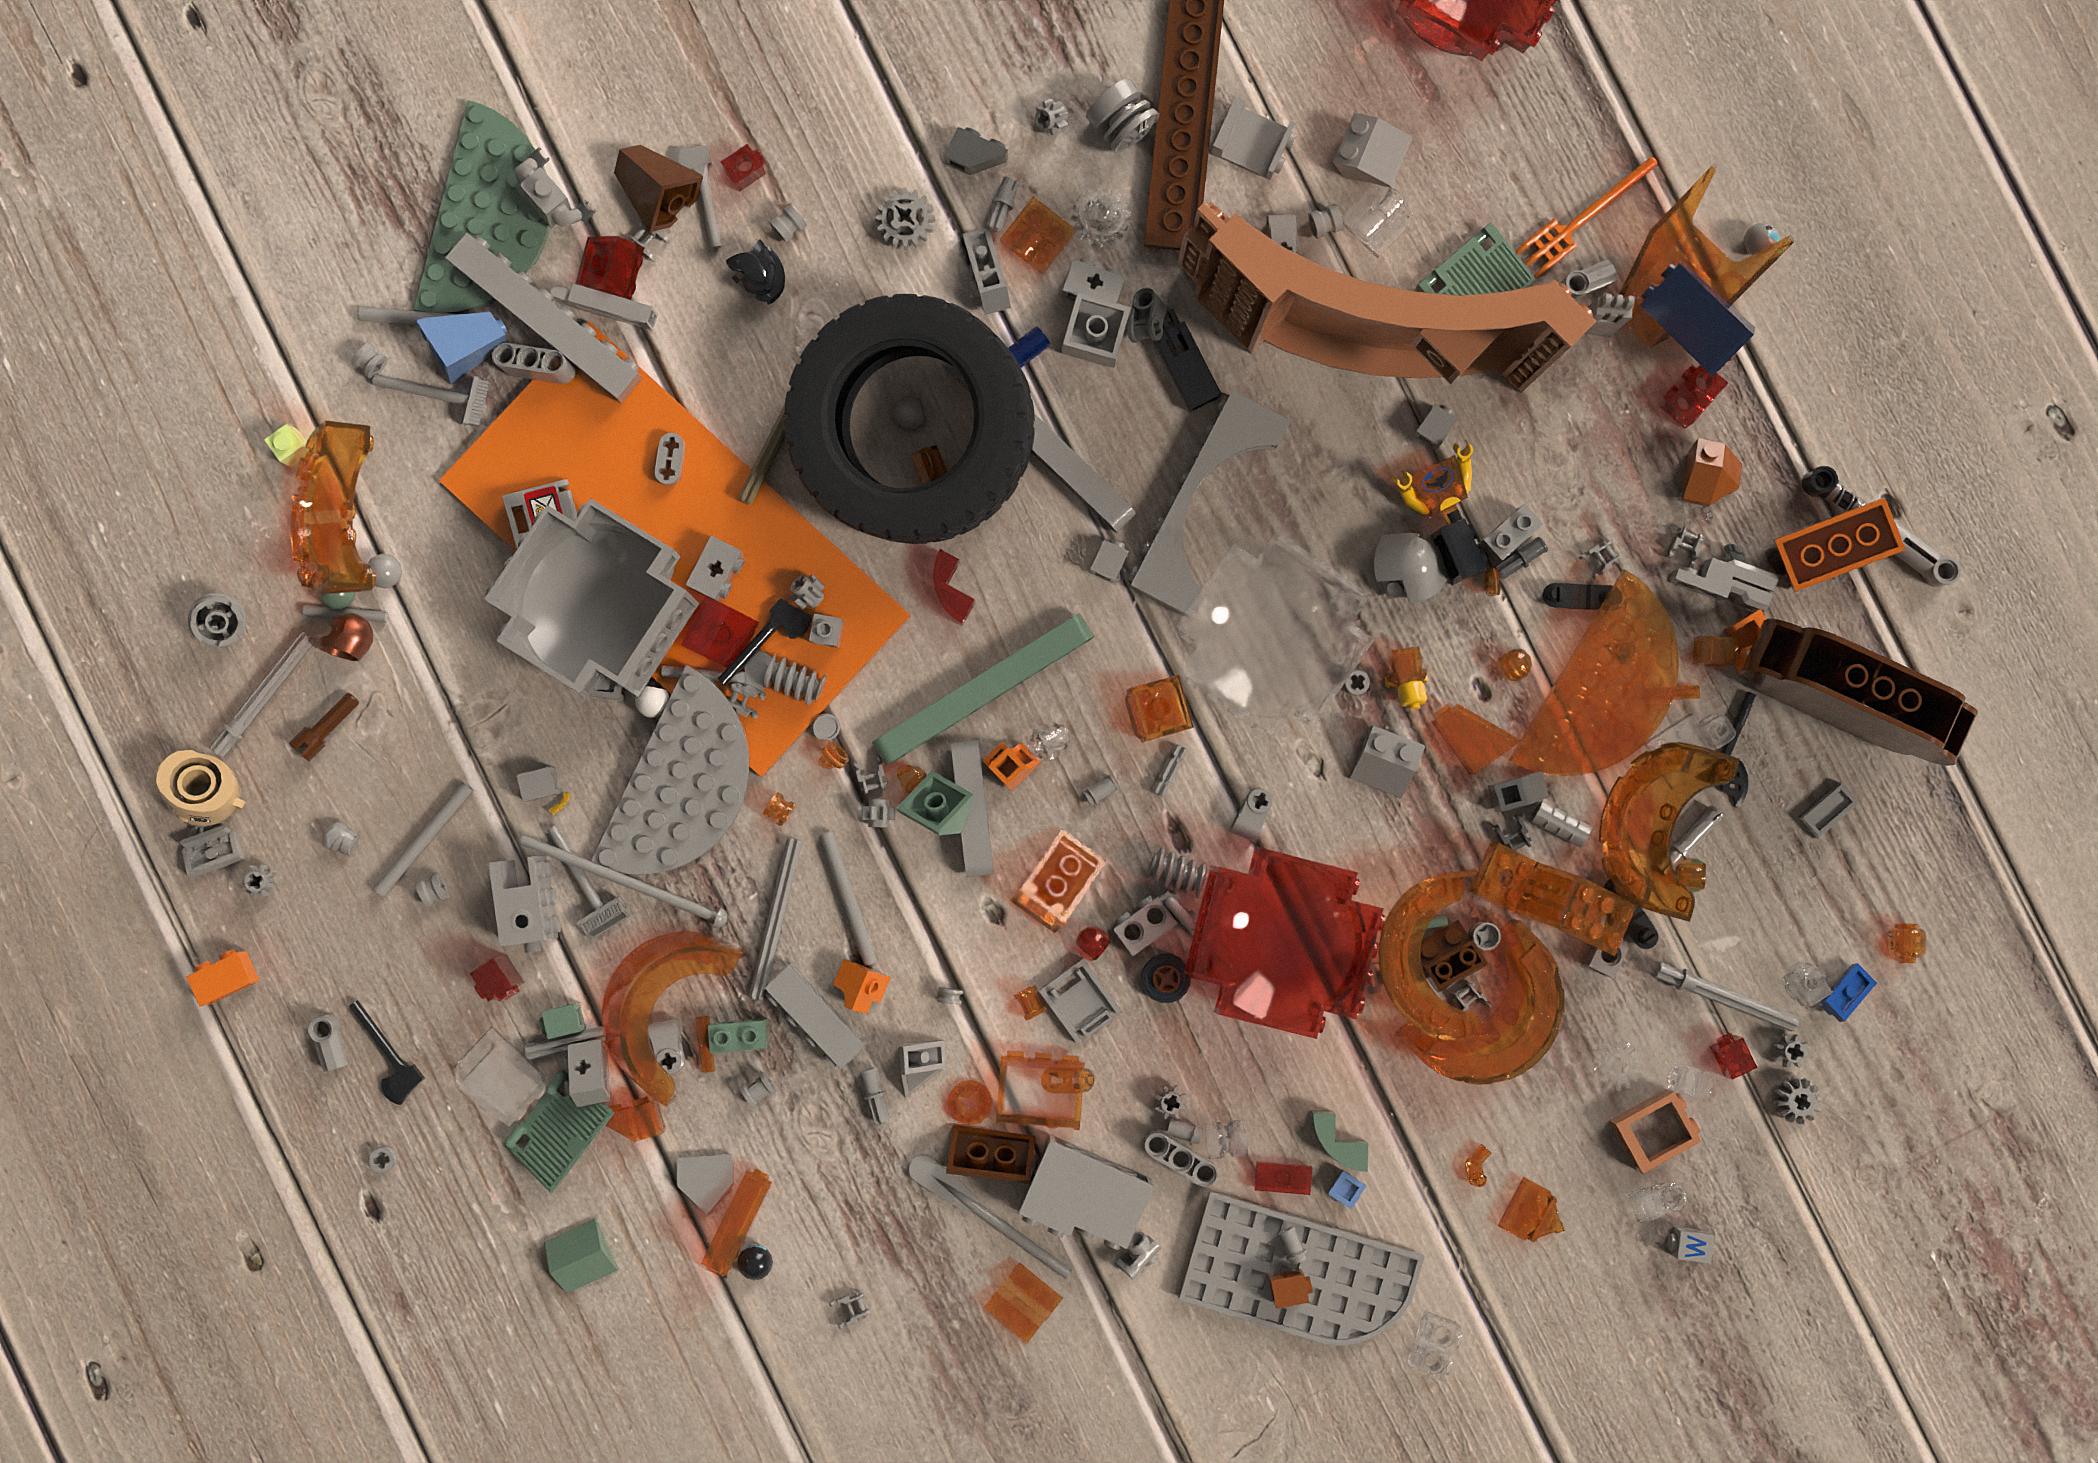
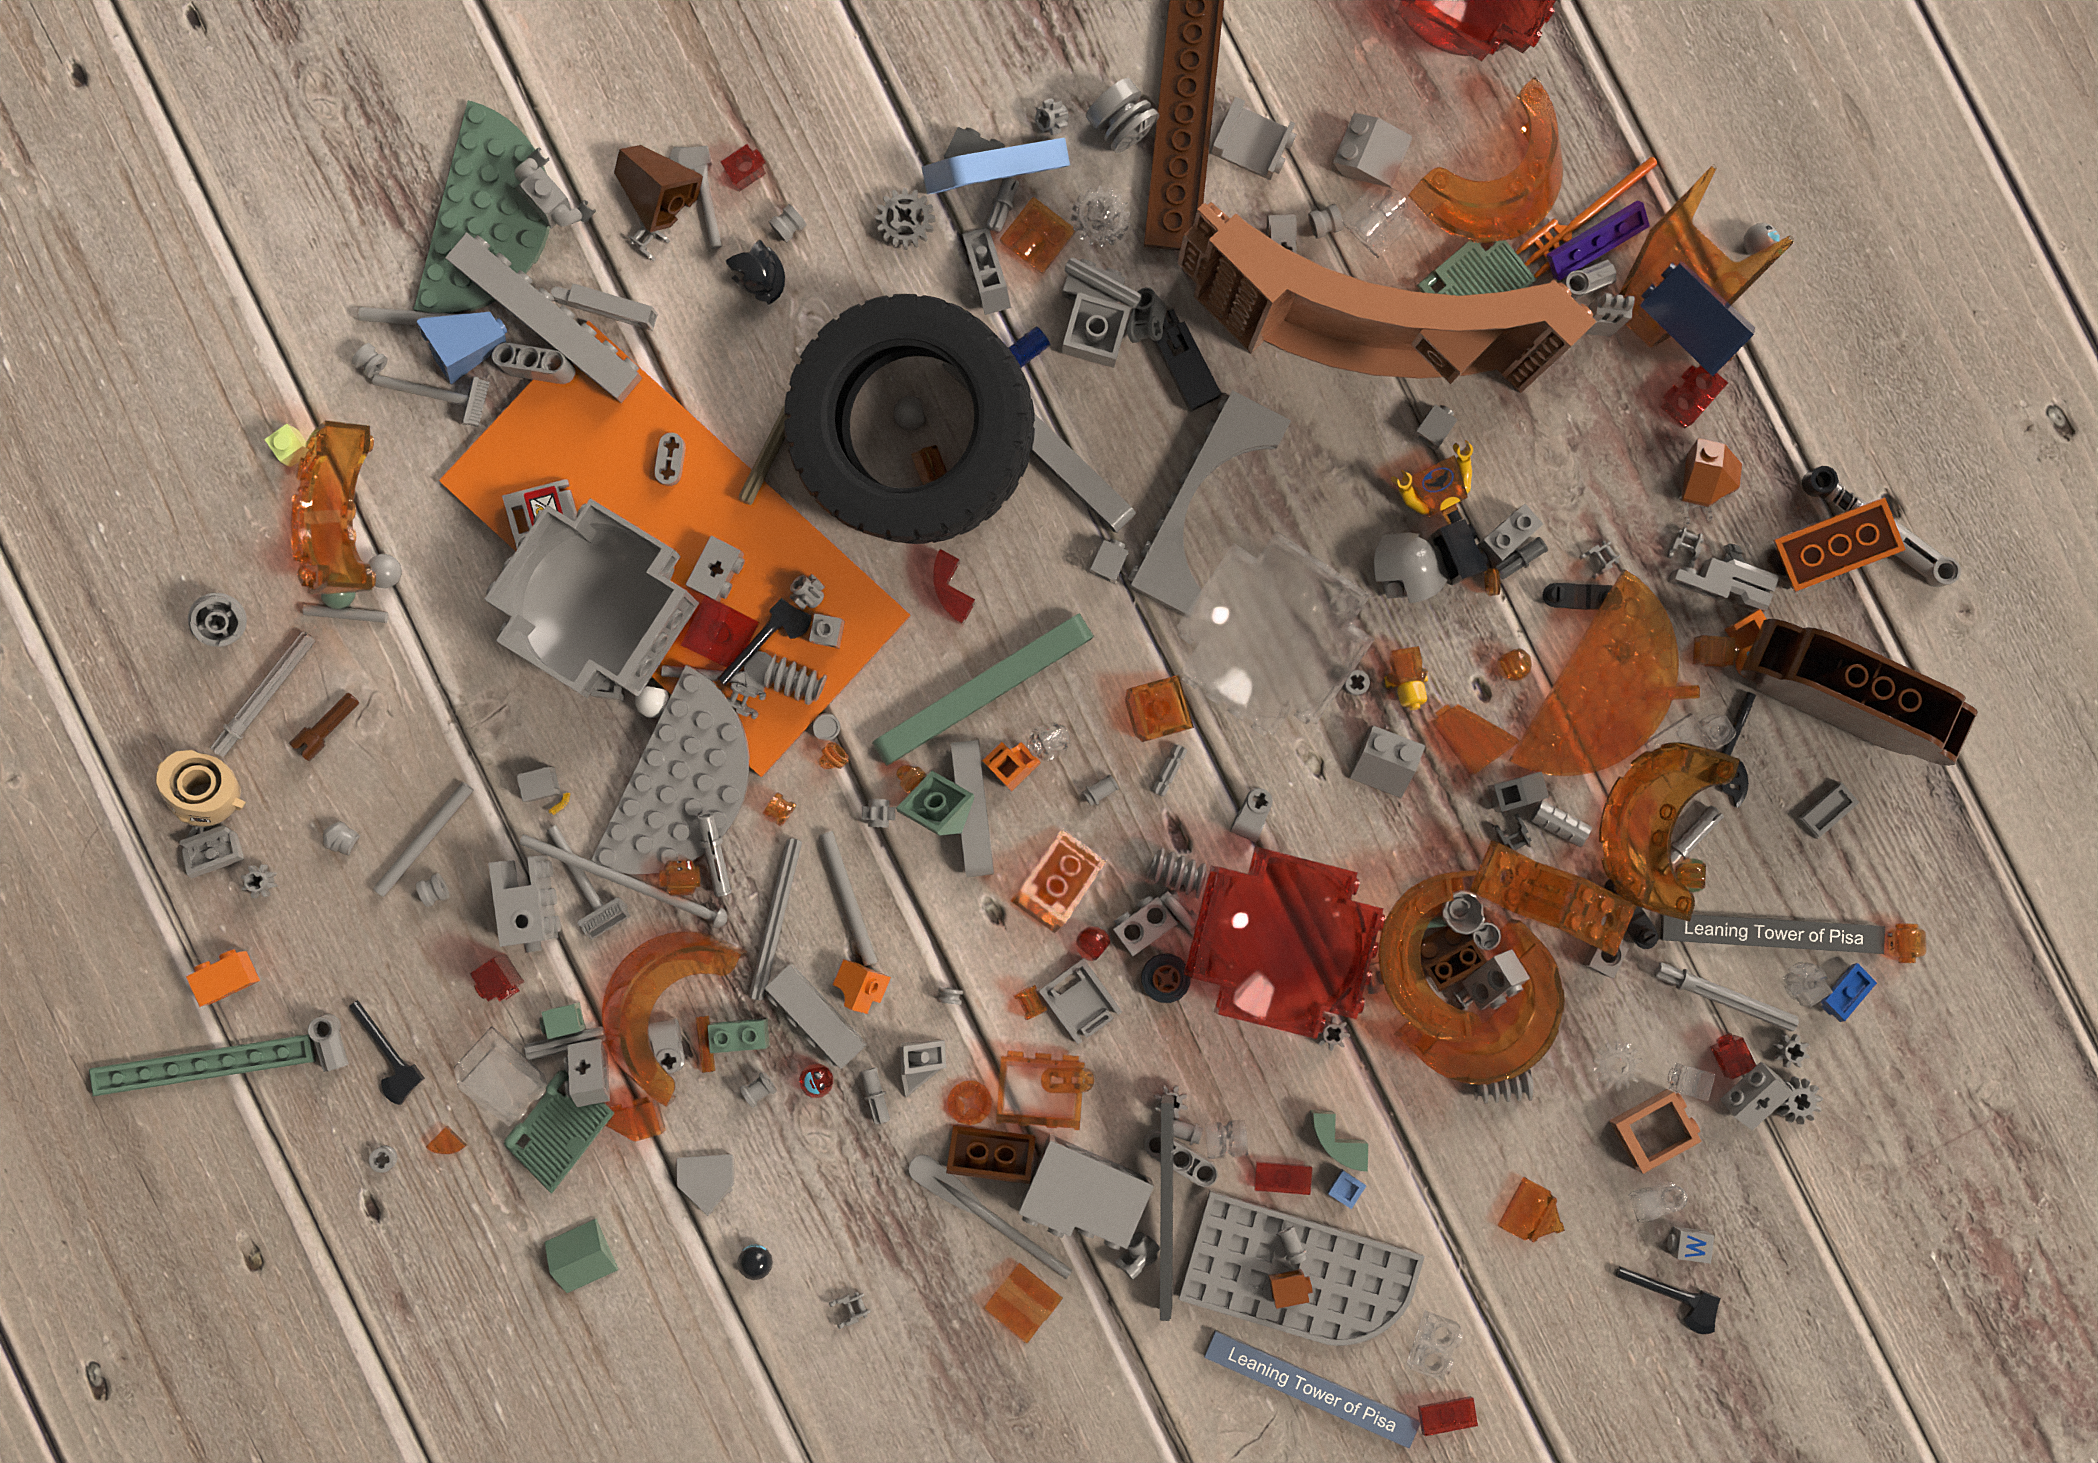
(201, 1065): none -> sand green tile
(349, 637): copper helmet -> none
(446, 1142): none -> clear orange tile
(610, 265): clear red slope -> none
(680, 877): none -> clear orange head
(707, 823): none -> light grey pin
(737, 1223): clear orange slope -> none
(816, 1080): none -> clear red piece
(862, 778): light grey piece -> none
(995, 165): none -> light blue beam
(1102, 283): none -> light grey axle
(1166, 1207): none -> dark grey tile
(1312, 1389): none -> sand blue tile
(1340, 1034): none -> light grey gear
(1447, 1416): none -> clear red plate
(1464, 913): none -> light grey hair
(1474, 1166): clear orange arm -> none
(1496, 980): none -> light grey brick
(1505, 205): none -> clear orange windscreen
(1517, 1086): none -> light grey piece
(1598, 240): none -> dark purple plate
(1704, 1304): none -> black piece
(1756, 1096): none -> light grey brick
(1774, 933): none -> dark grey tile

